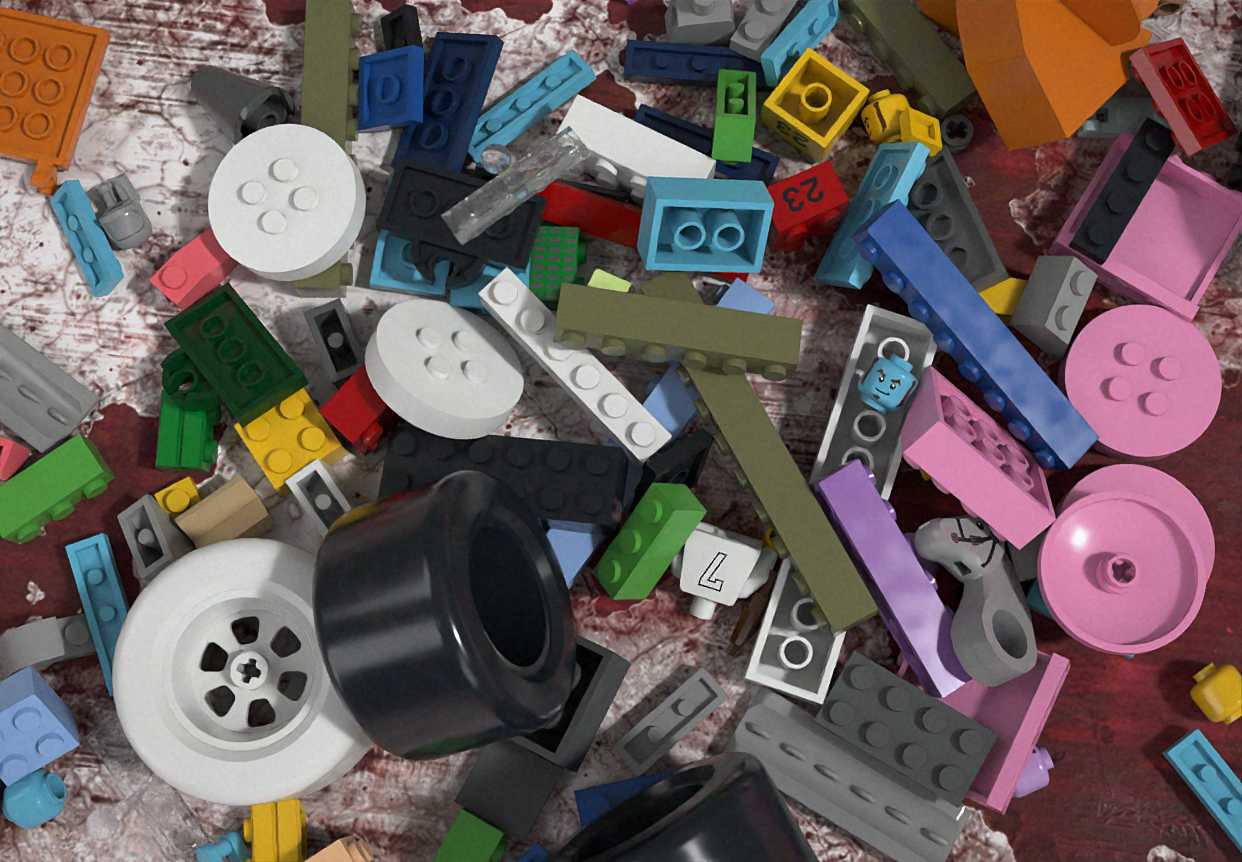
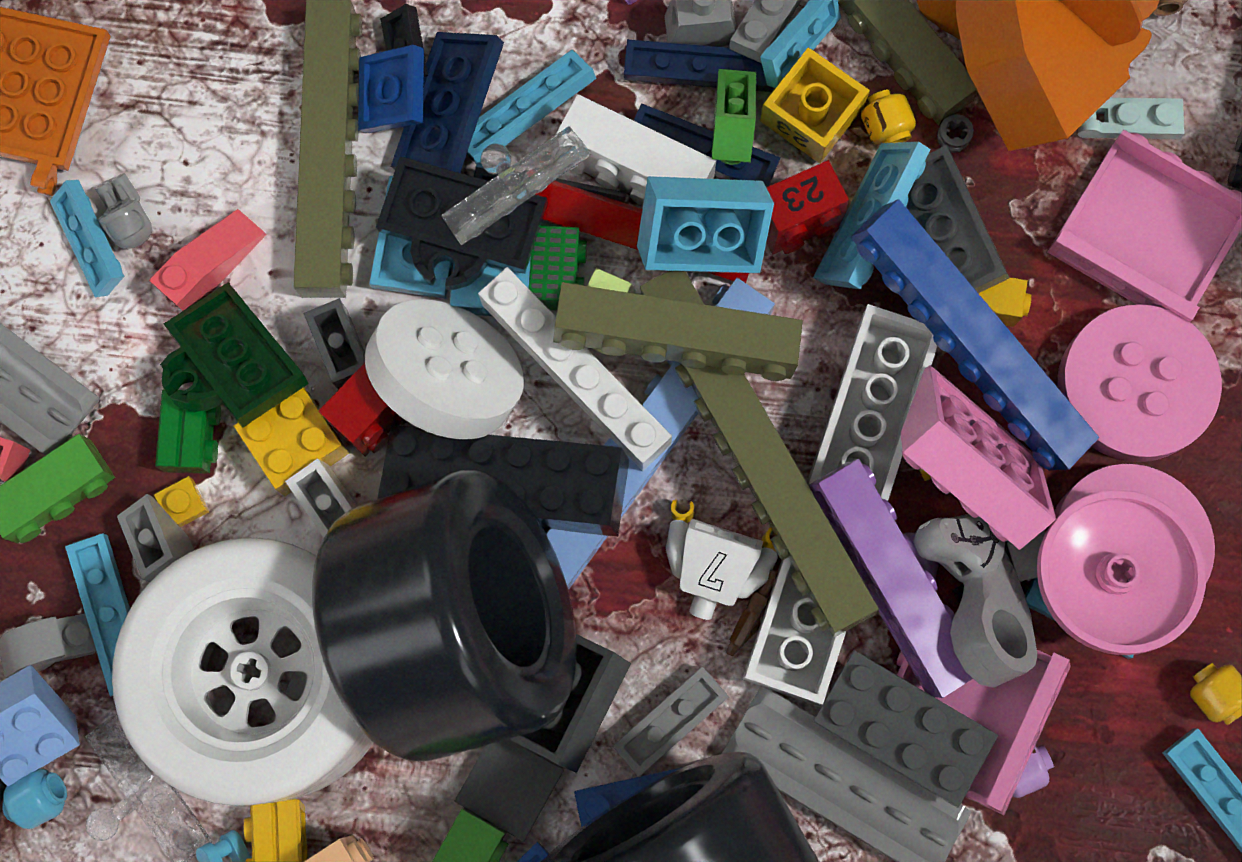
(226, 515): tan panel -> none
(240, 102): dark grey cone -> none
(286, 202): white brick -> none
(649, 541): bright green brick -> none
(677, 465): black plate -> none
(887, 384): medium azure head -> none
(920, 128): yellow plate -> none
(1053, 302): light grey slope -> none
(1123, 192): black plate -> none
(1182, 96): red plate -> none

